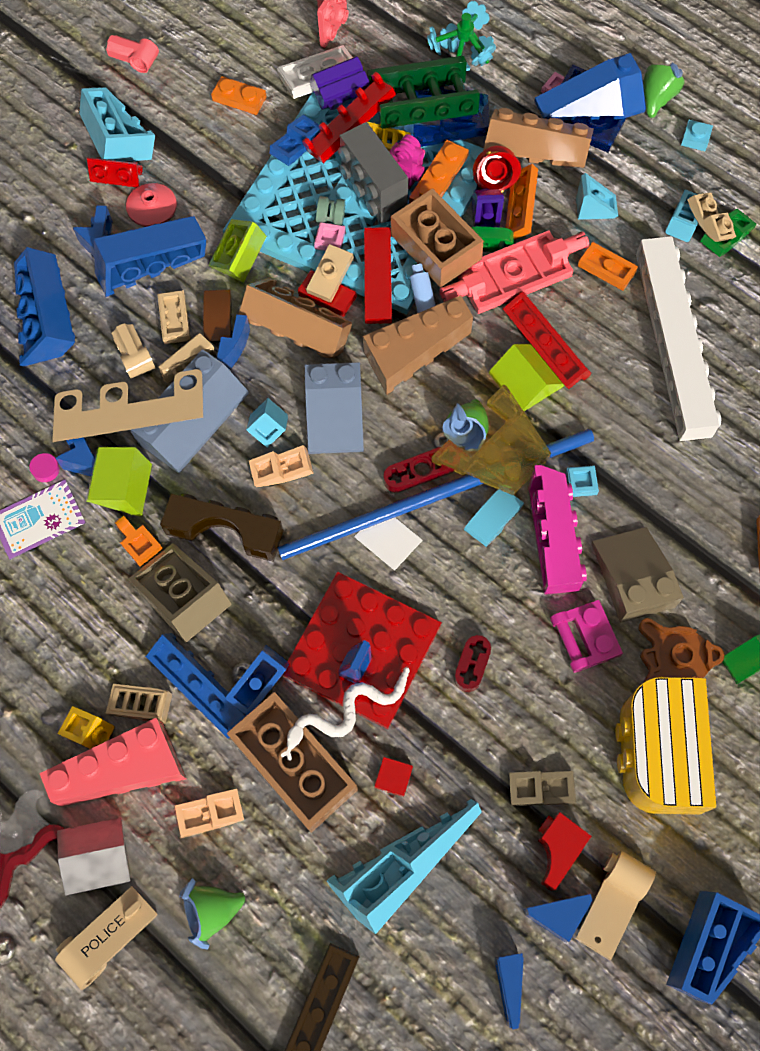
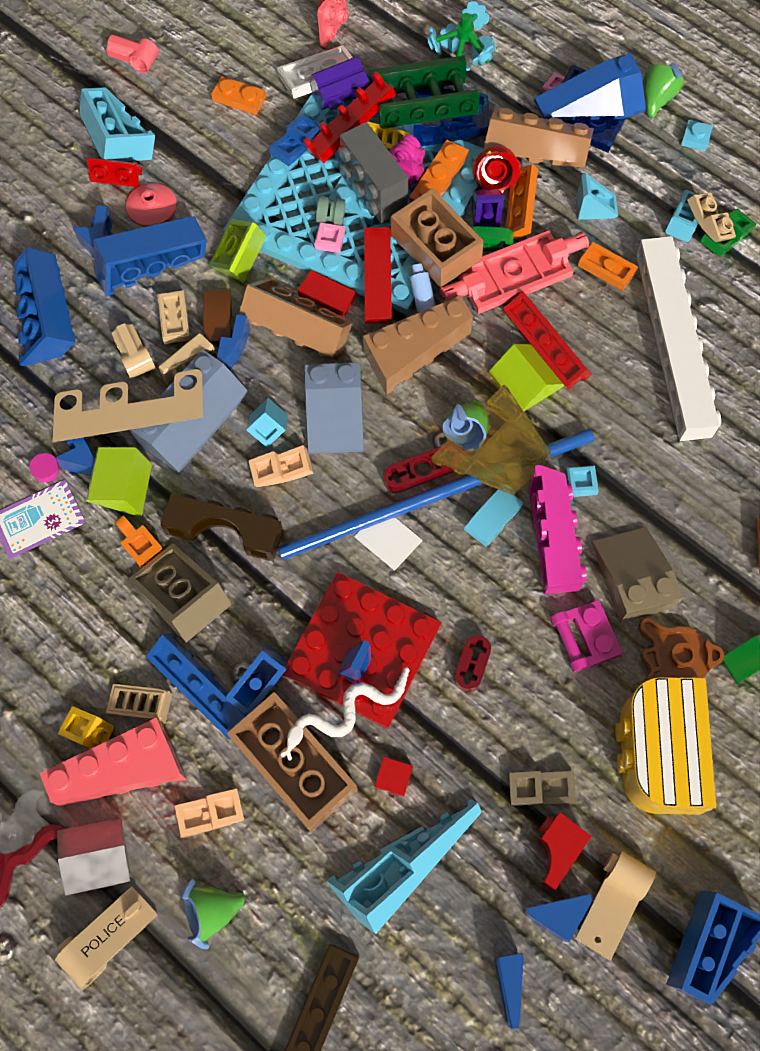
(330, 273): tan plate -> none

